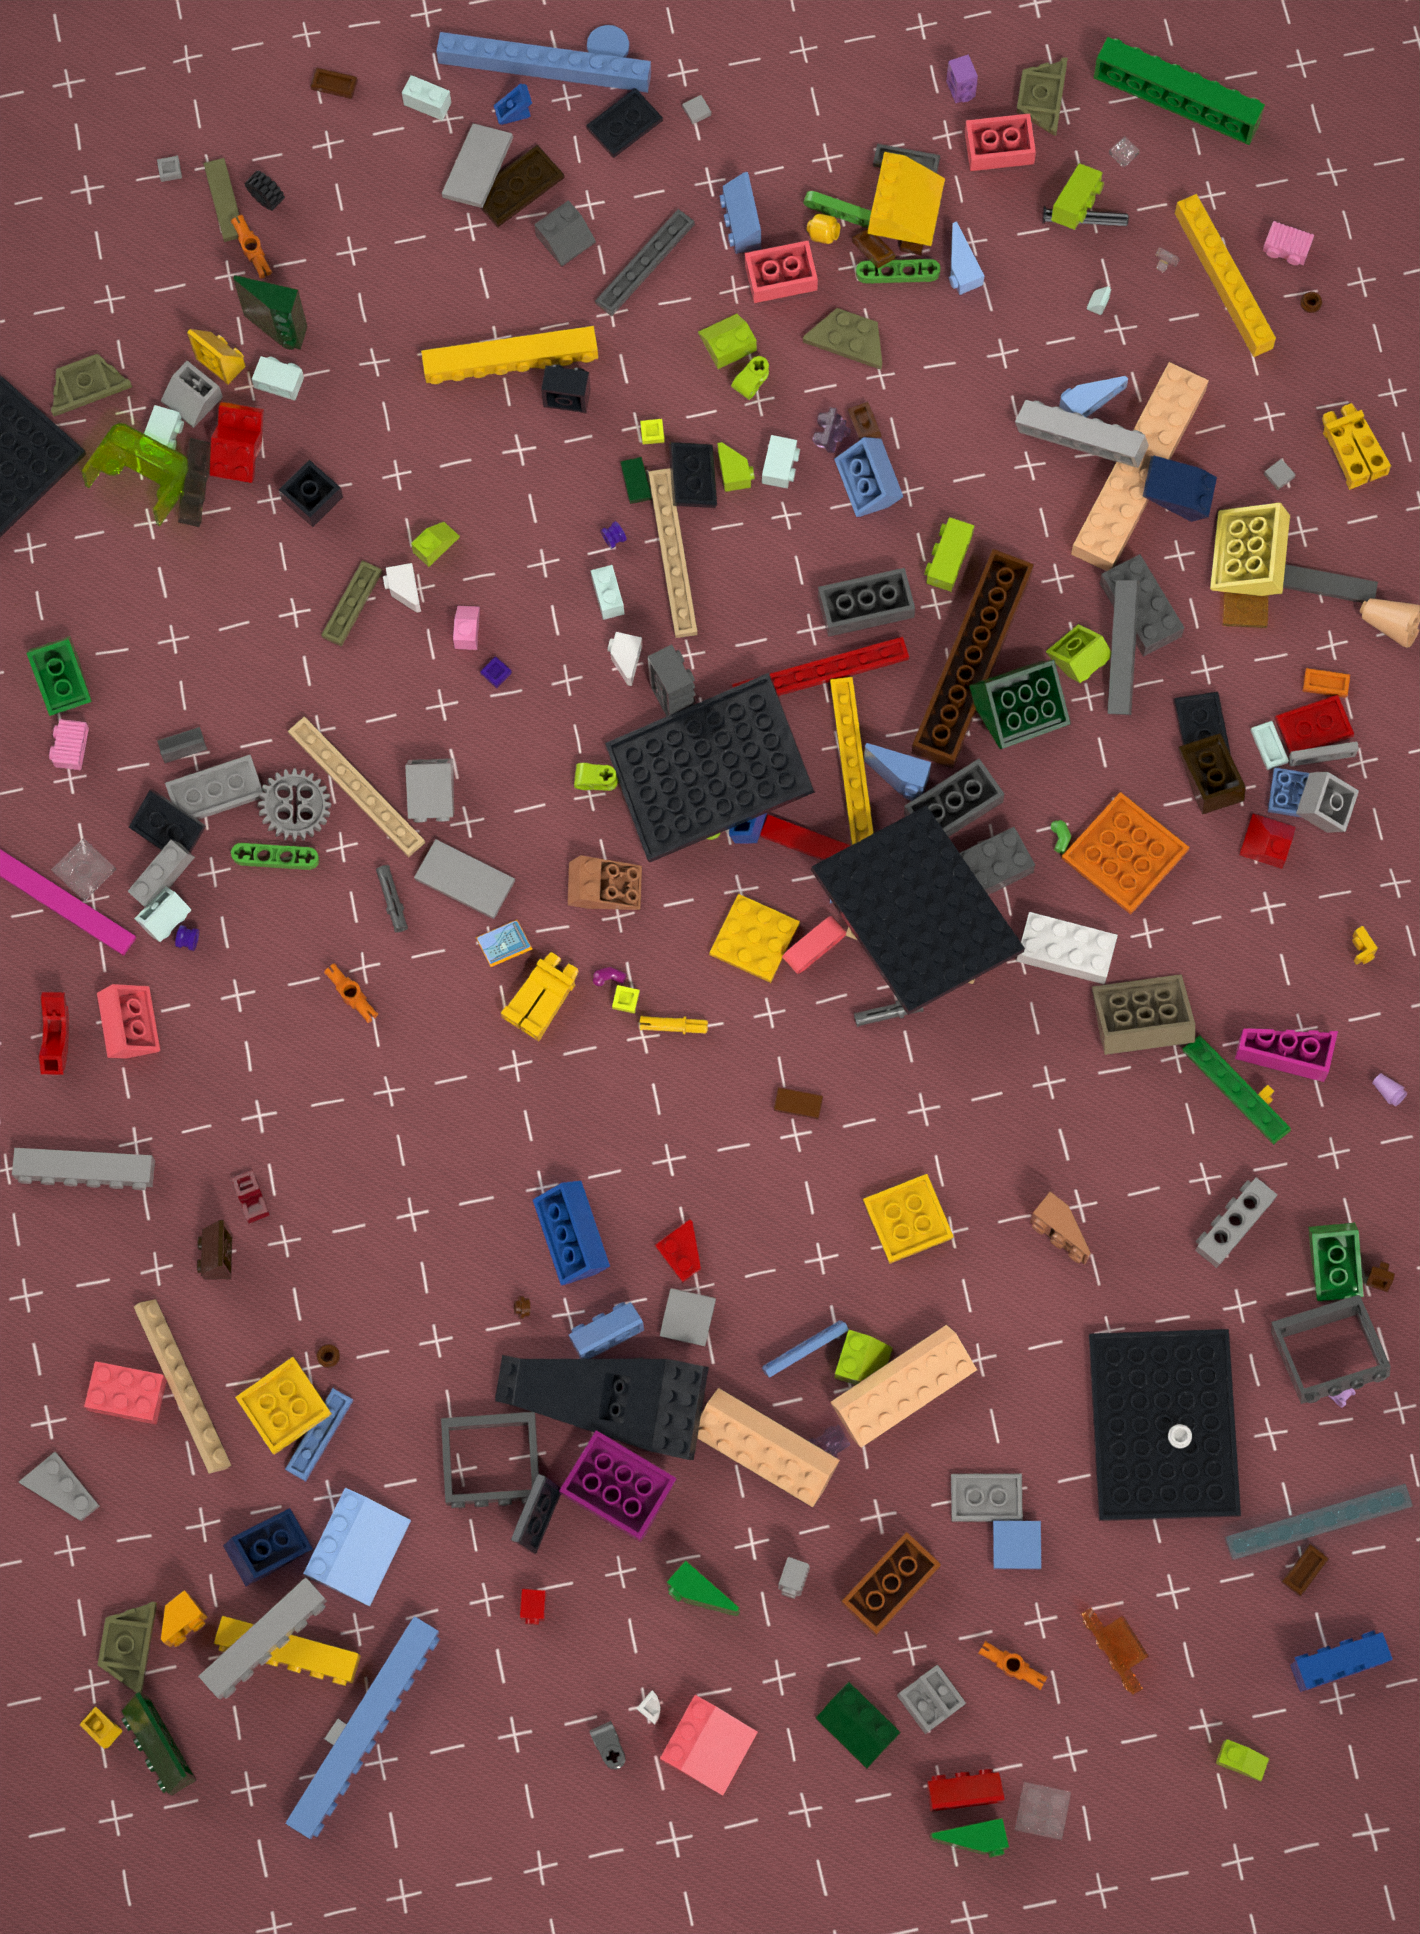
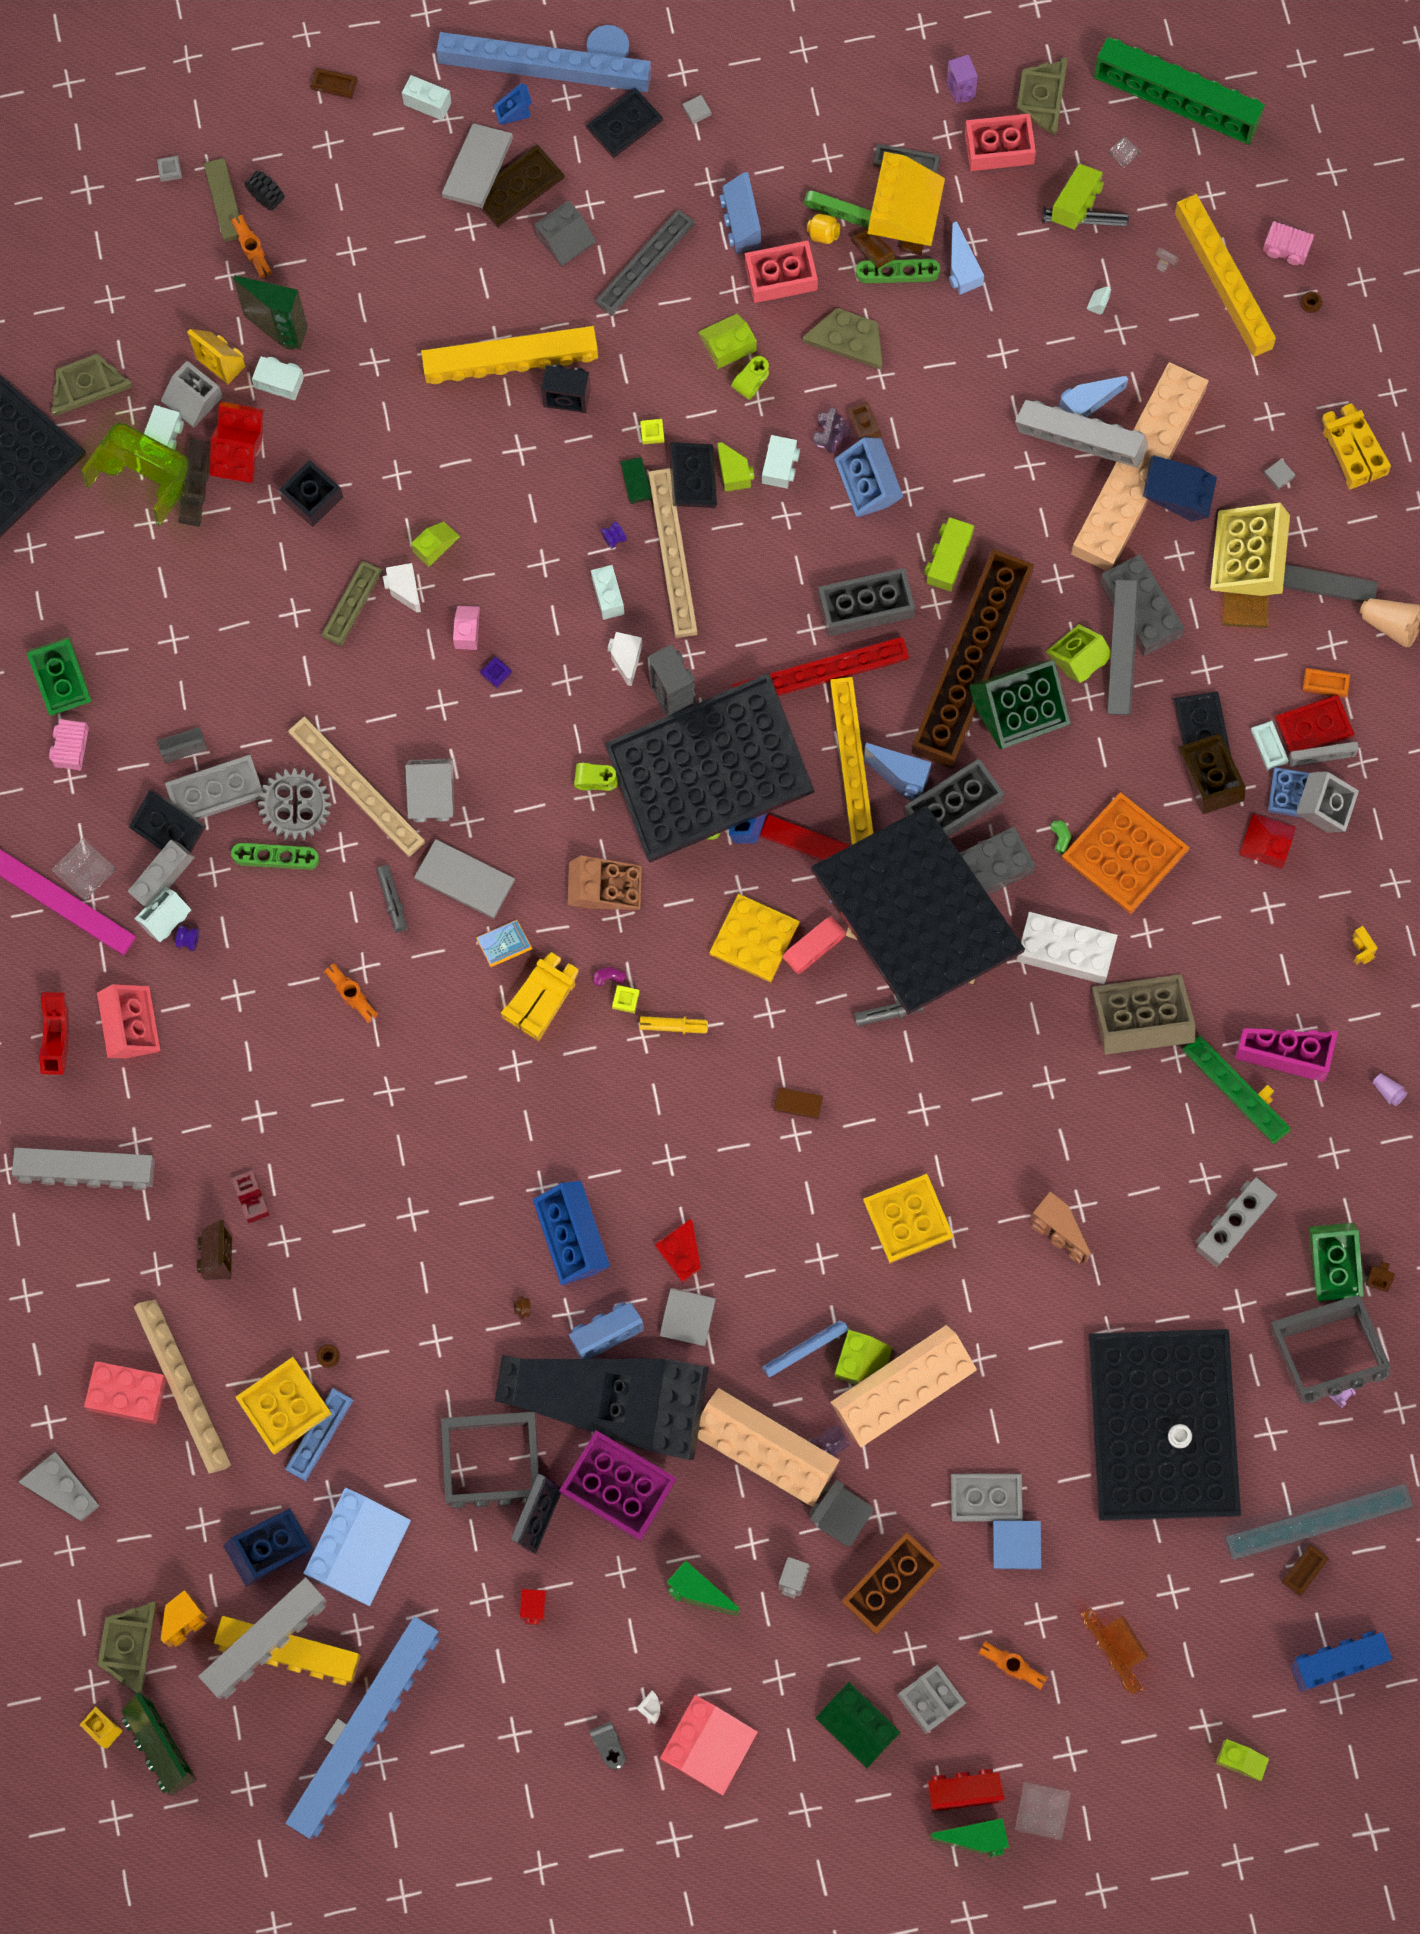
(840, 1513): none -> dark grey bracket

